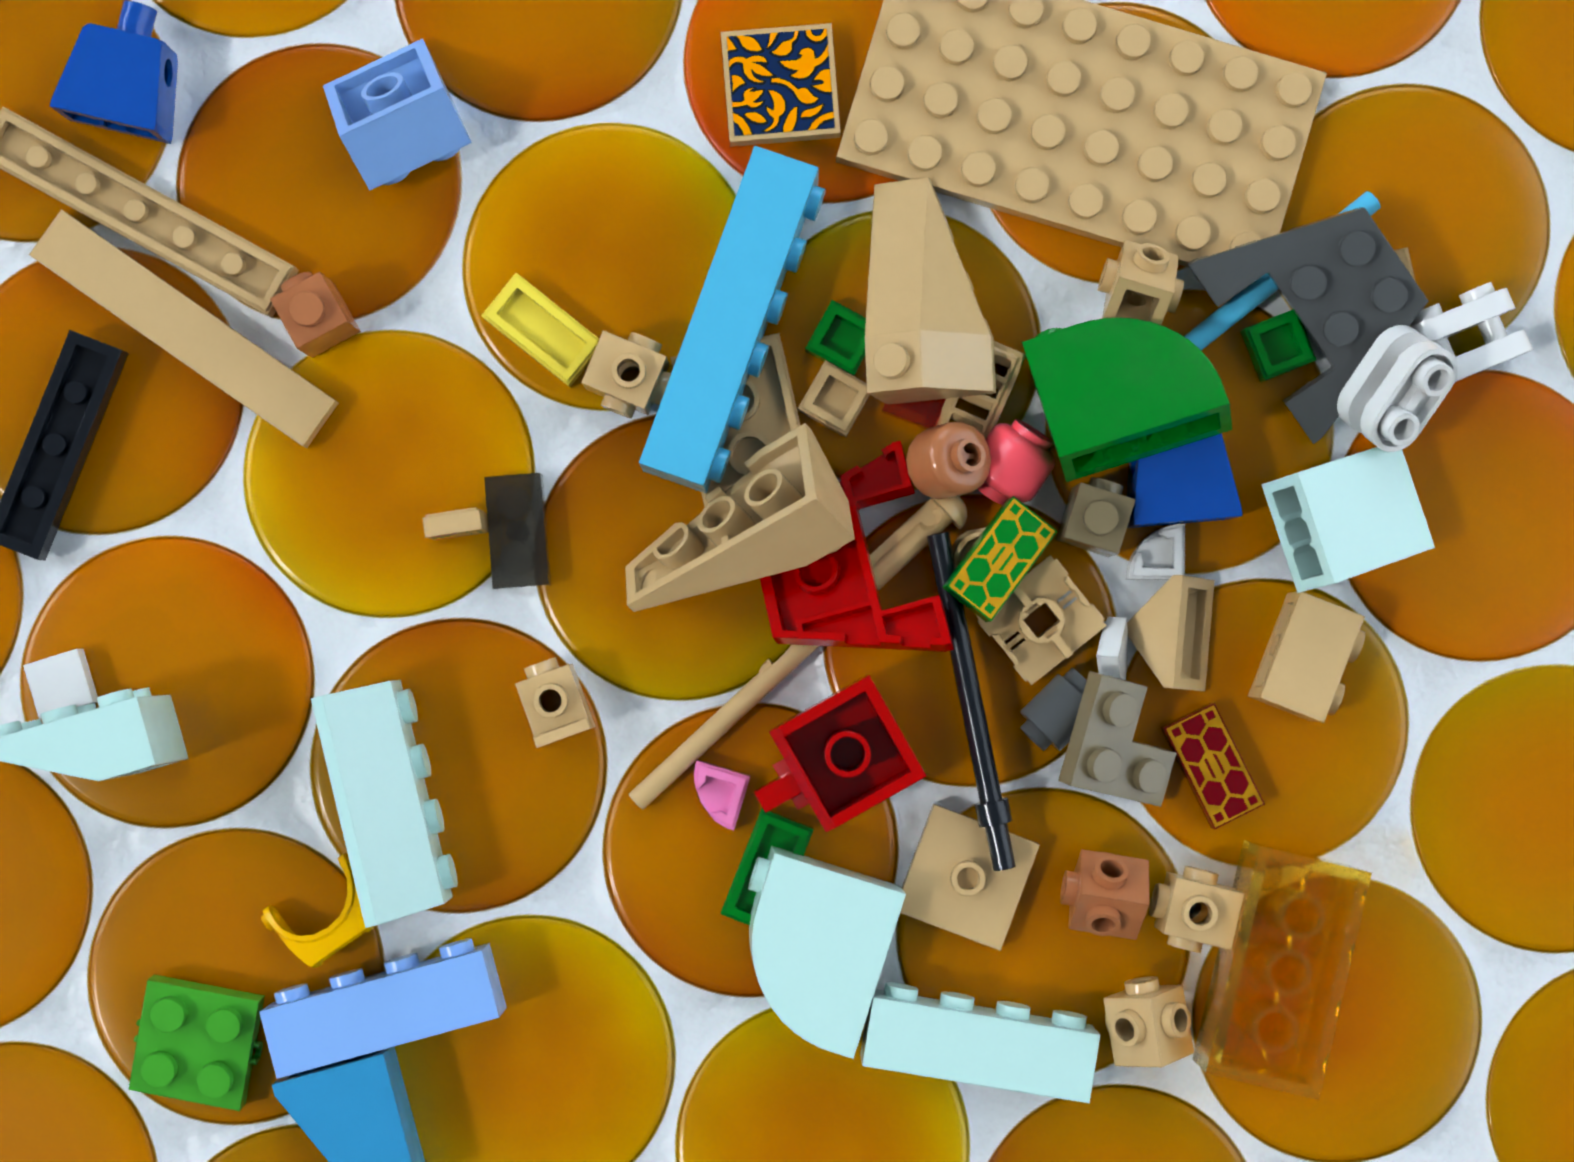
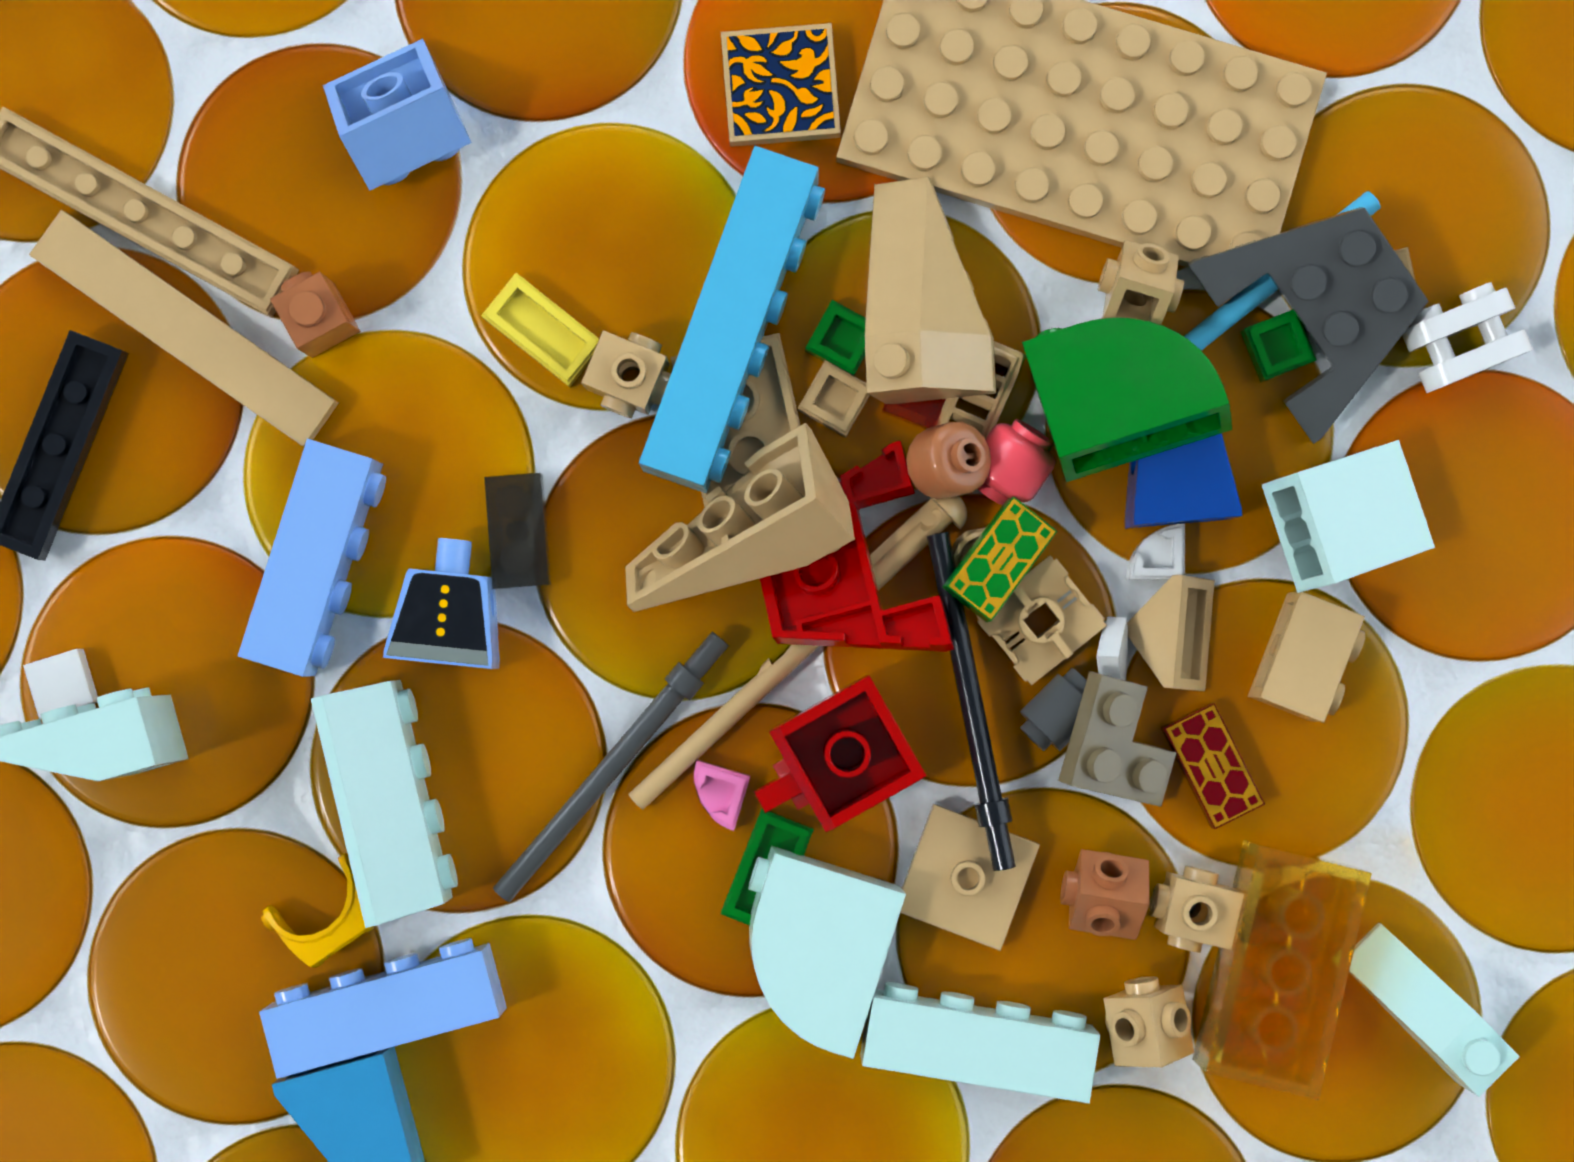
(121, 78): blue torso -> none
(196, 1042): bright green plate -> none
(312, 559): none -> light blue brick
(446, 613): none -> torso
(455, 524): tan tile -> none
(571, 716): tan brick -> none
(682, 683): none -> dark grey bar
(1096, 517): dark tan brick -> none
(1397, 388): white brick -> none
(1430, 1011): none -> light aqua slope

